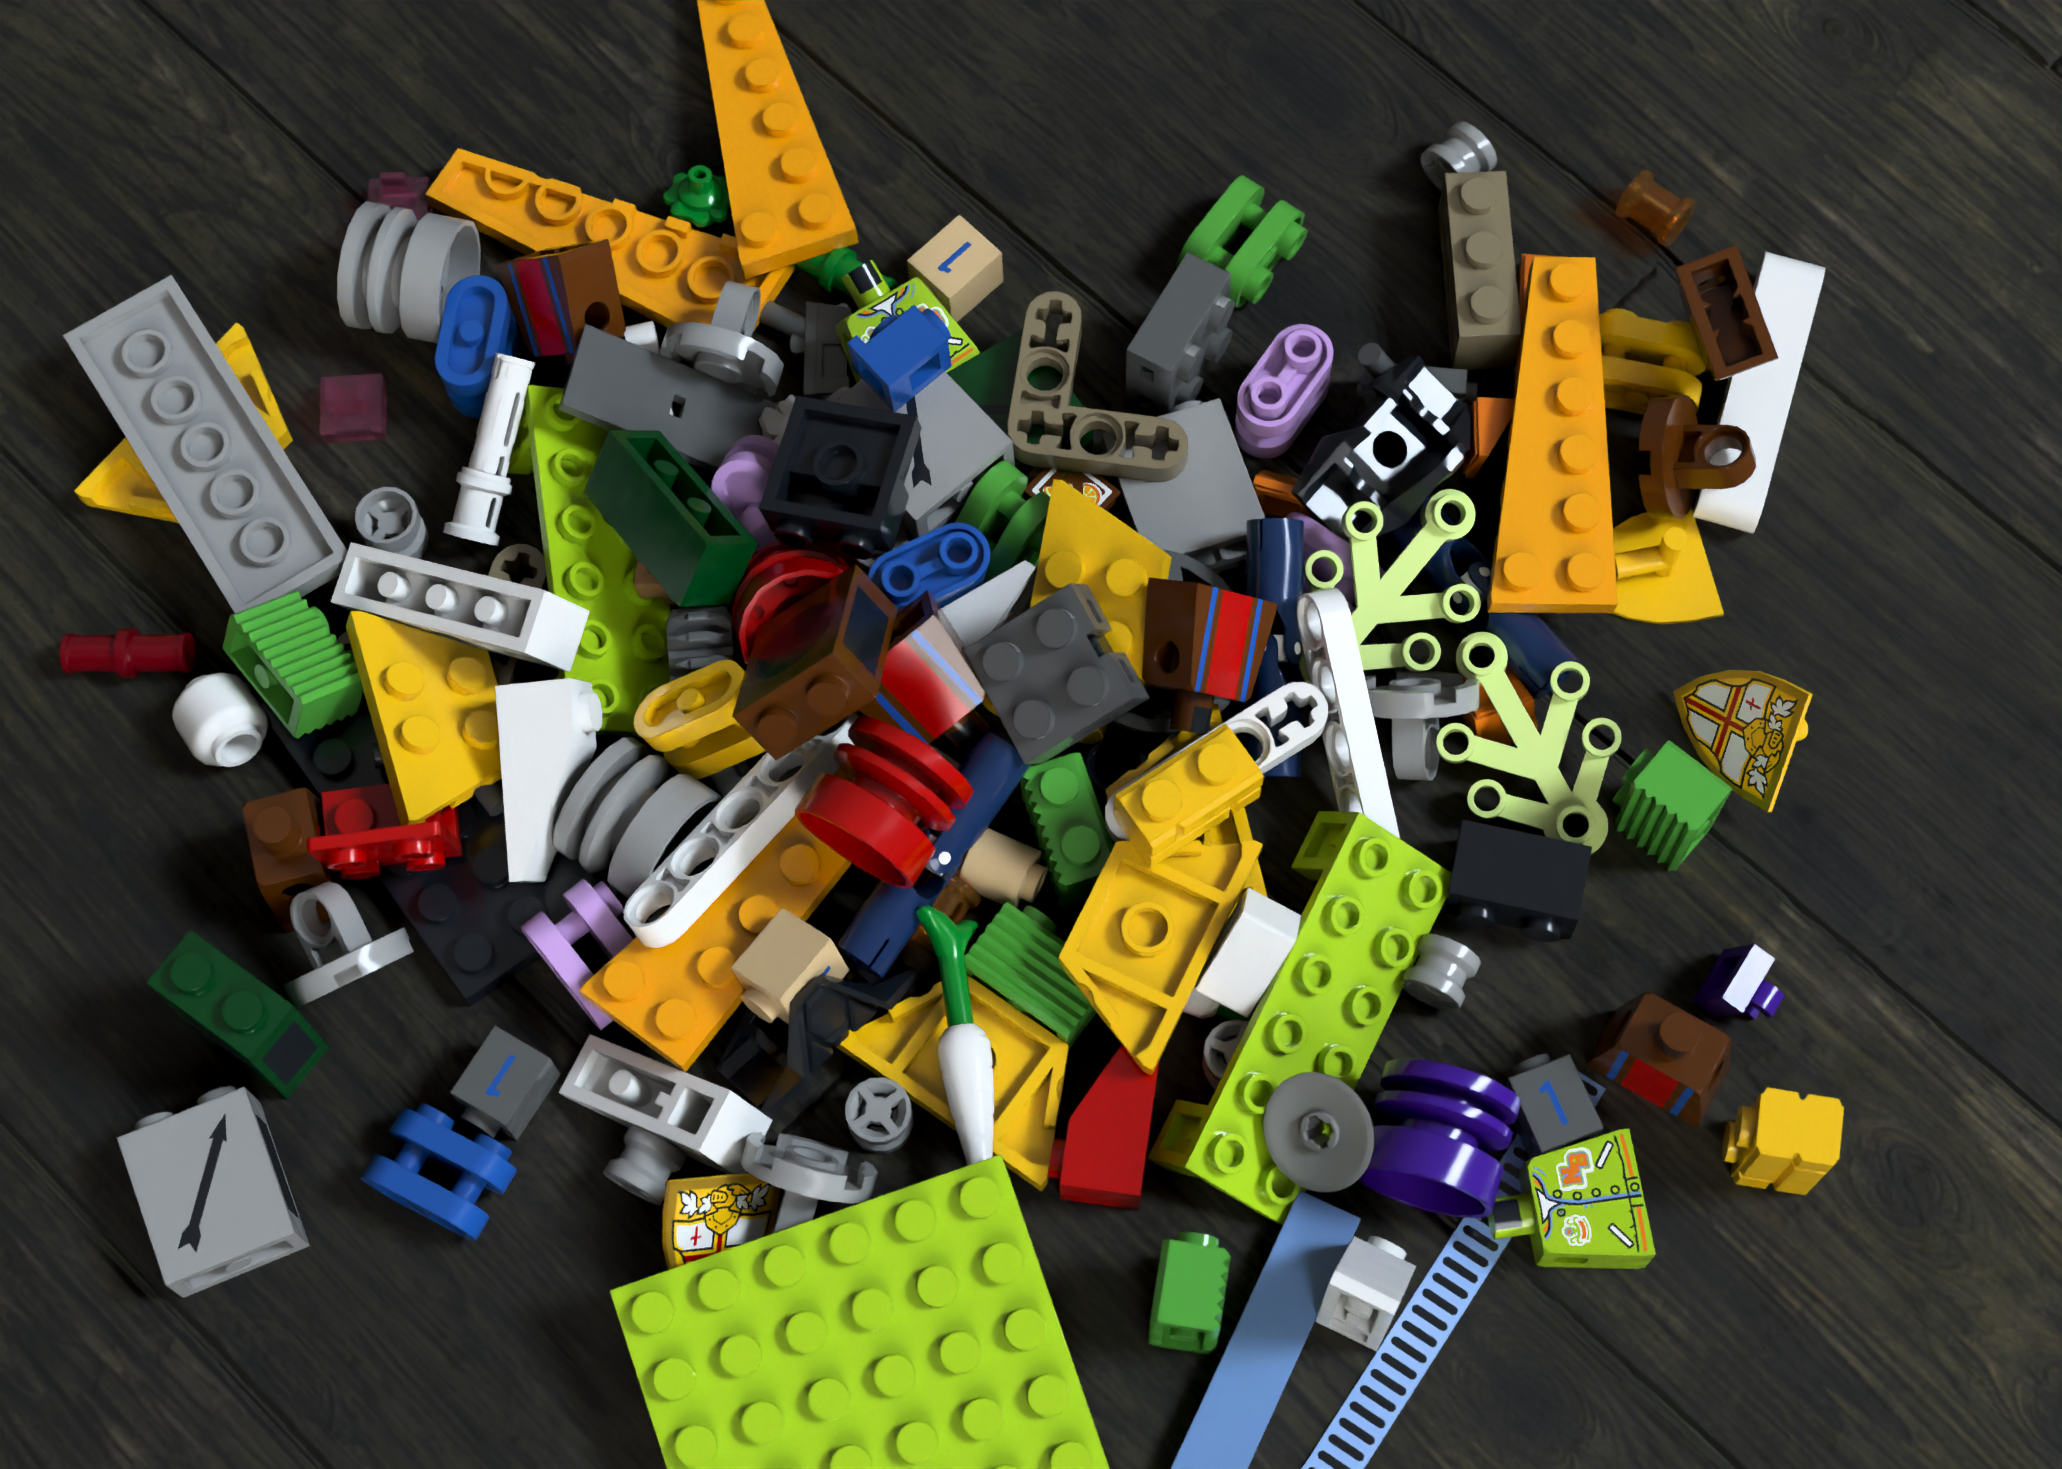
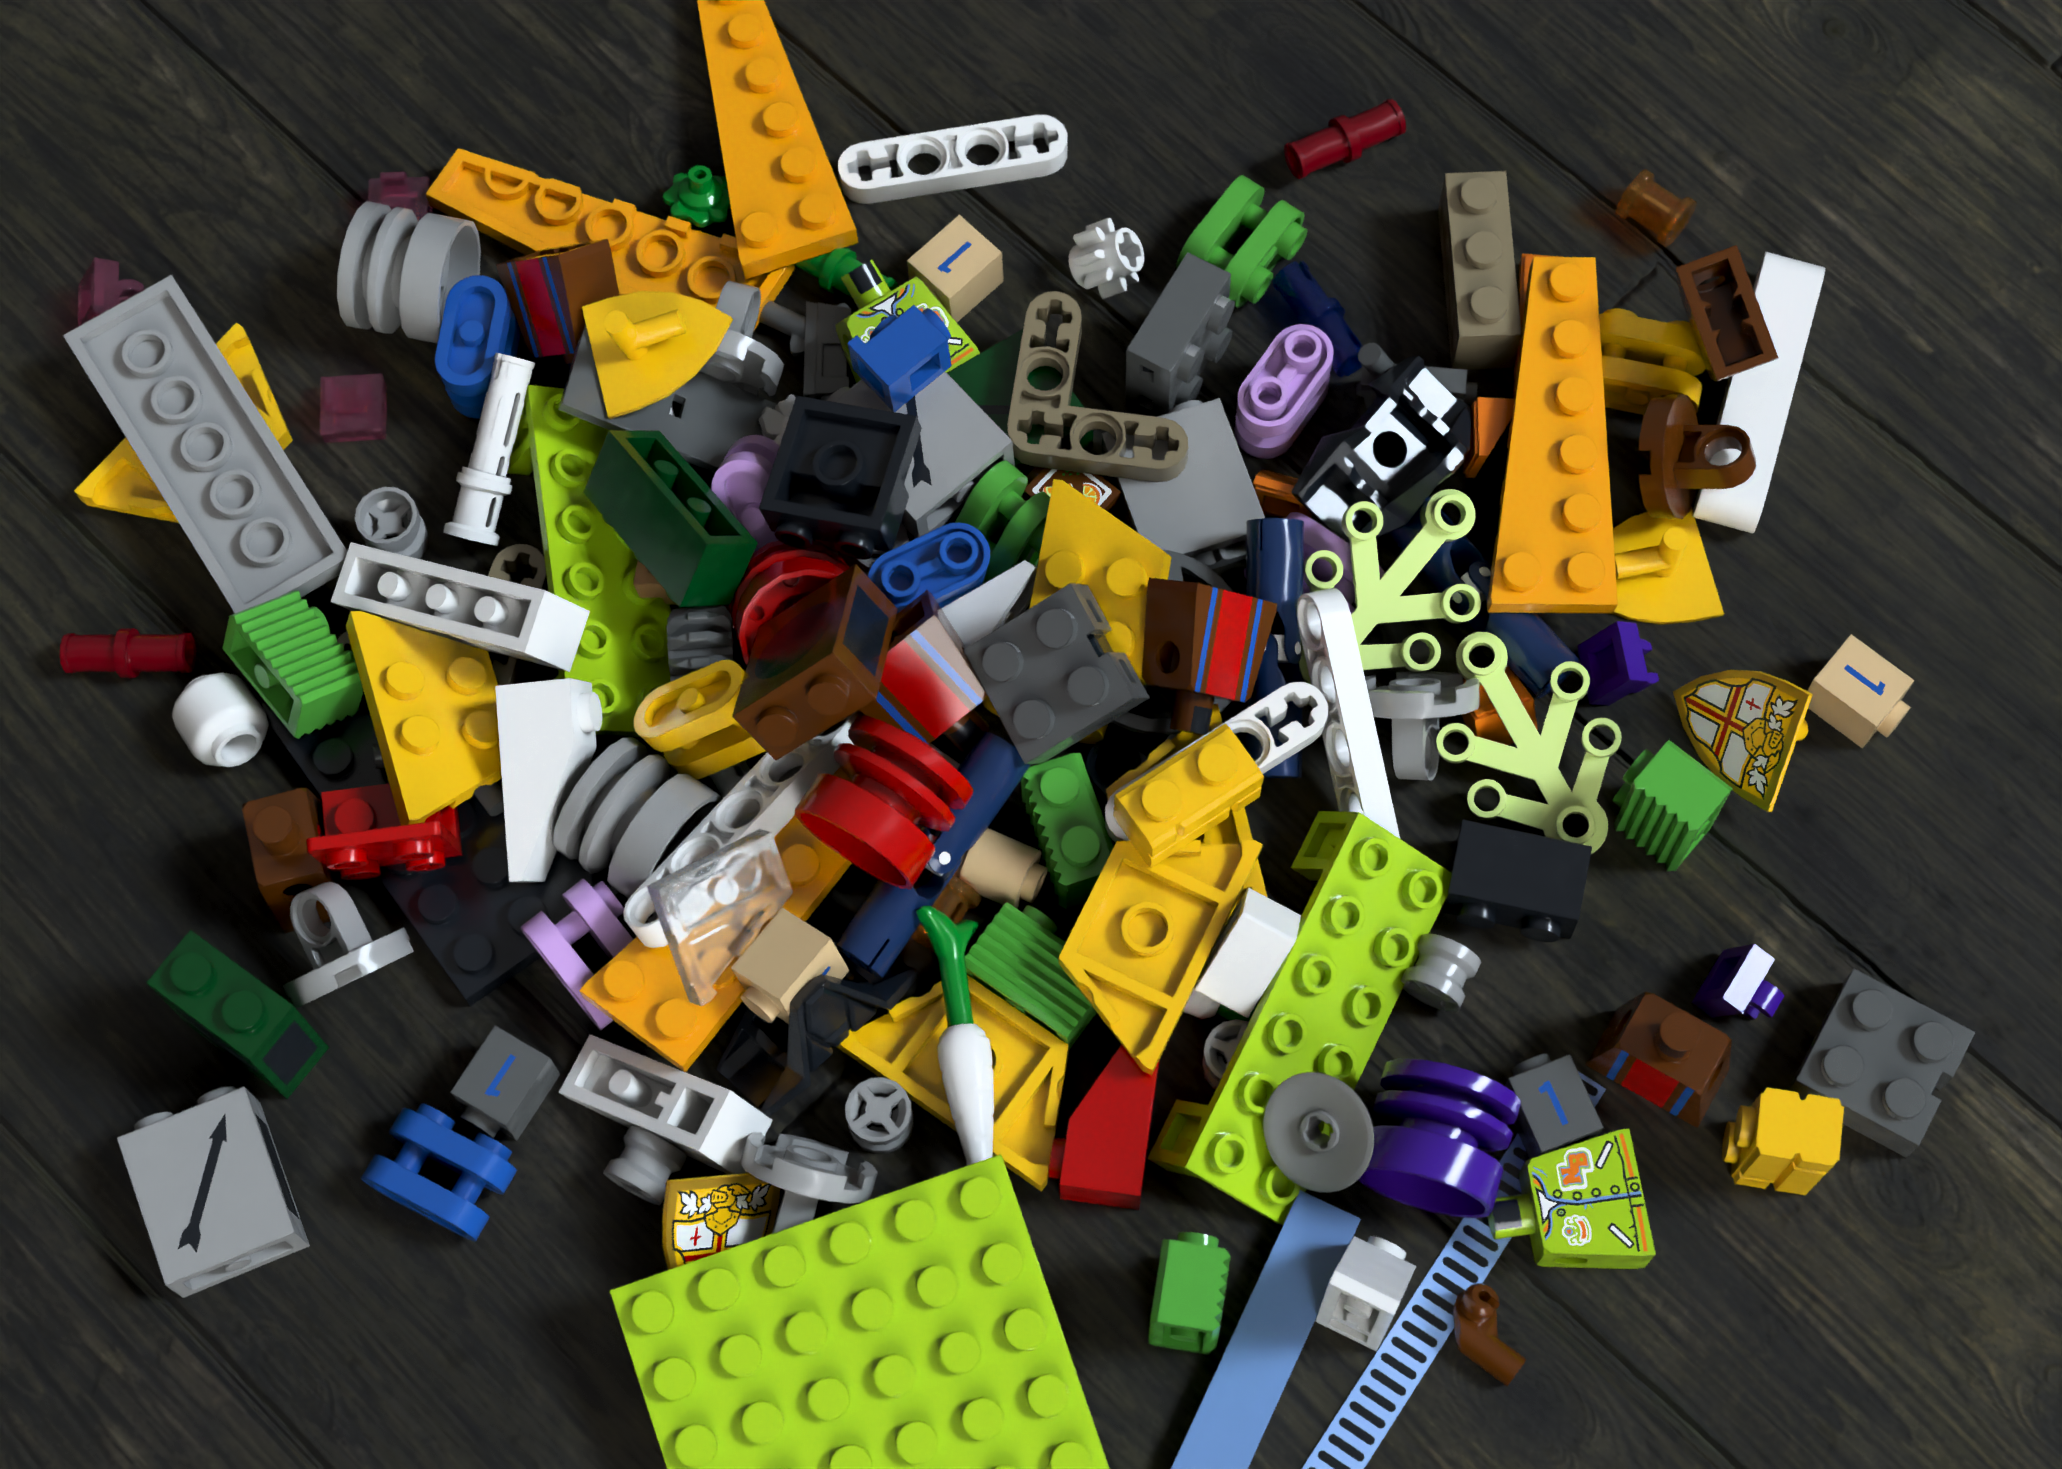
(102, 289): none -> clear pink tile
(650, 345): none -> yellow shield
(718, 908): none -> clear wing
(951, 149): none -> white beam
(1106, 258): none -> white gear
(1319, 310): none -> clear blue pin
(1345, 138): none -> dark red pin
(1461, 152): light grey wheel -> none
(1478, 1333): none -> reddish brown arm
(1616, 663): none -> dark purple tile
(1860, 693): none -> tan brick
(1882, 1061): none -> dark grey piece

